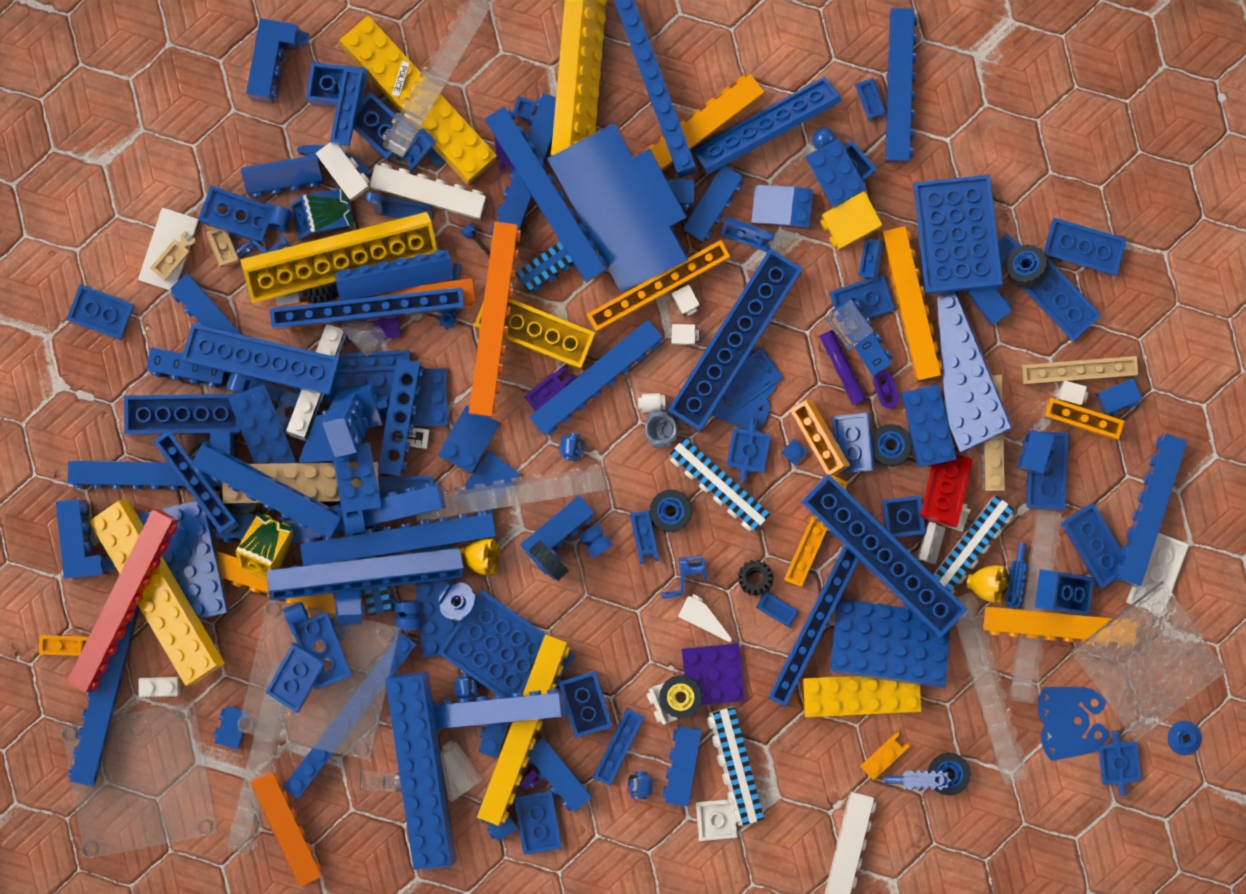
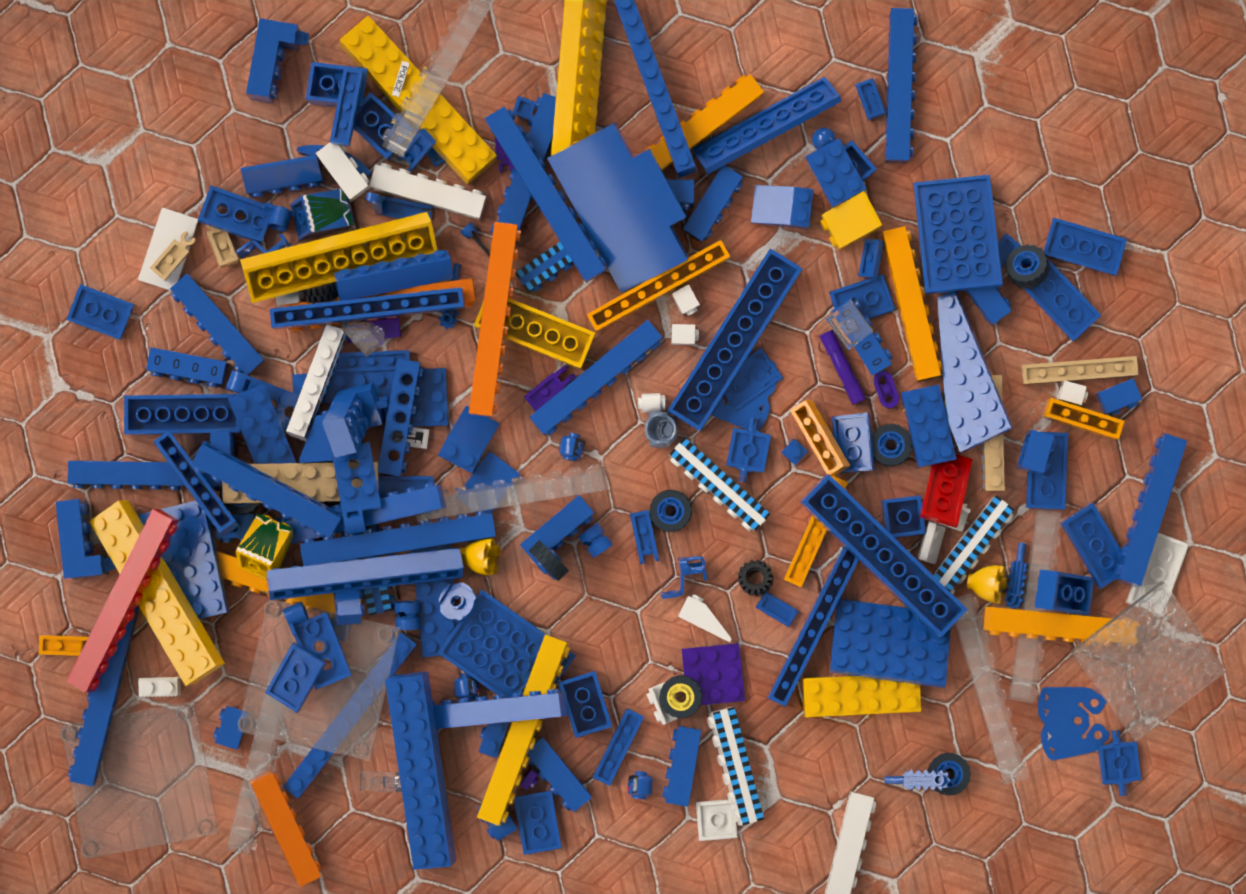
(260, 359): blue plate -> none
(459, 770): clear slope -> none
(746, 234): blue hinge -> none
(884, 756): light orange hinge -> none
(1175, 738): blue piece -> none

